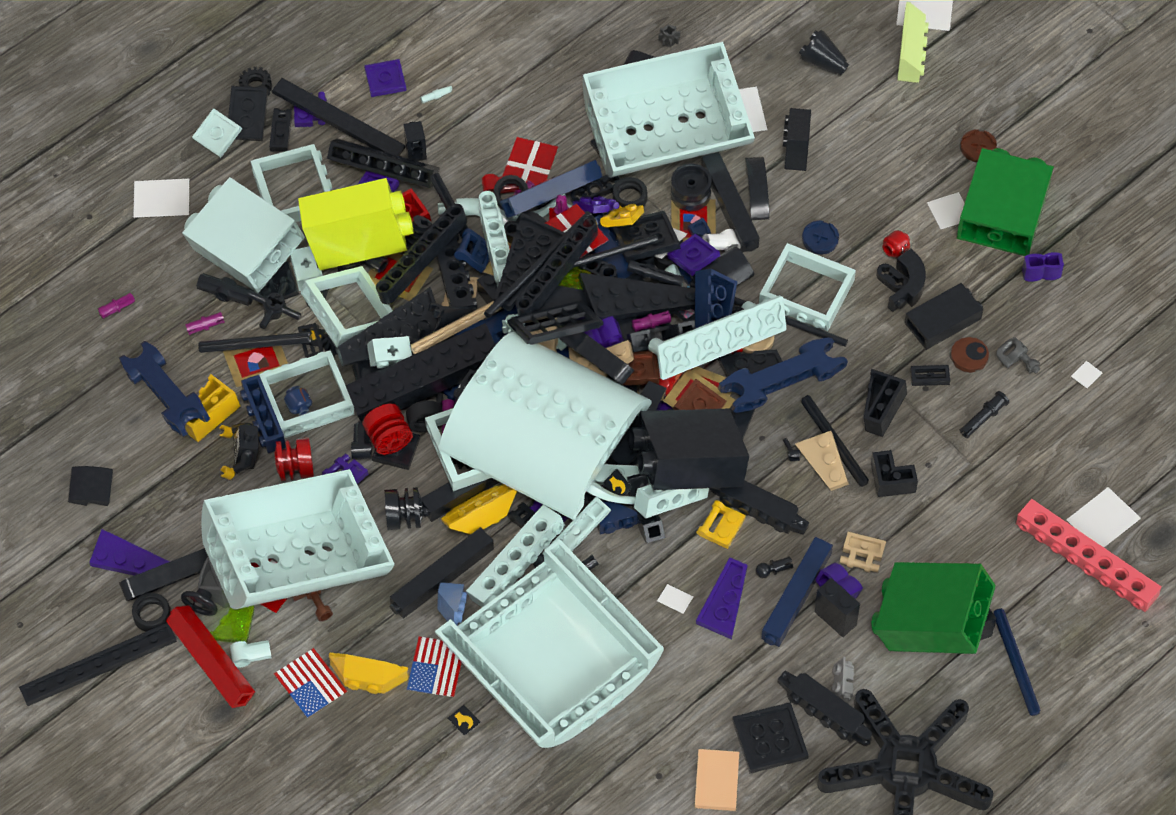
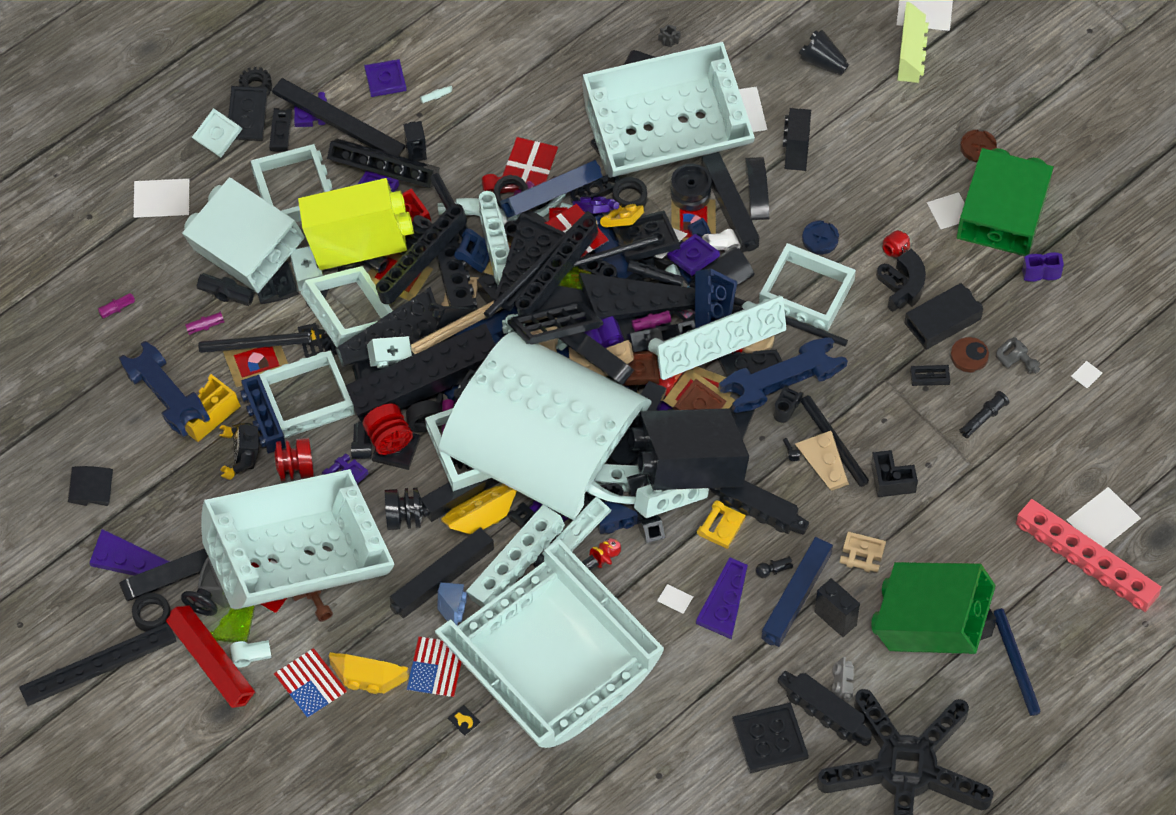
(276, 300): black bar -> none
(298, 400): dark blue head -> none
(561, 204): magenta axle -> none
(607, 549): none -> red animal
(617, 483): black sticker -> none
(717, 780): light nougat tile -> none
(787, 401): none -> black piece
(841, 576): dark purple brick -> none
(883, 401): black wedge -> none

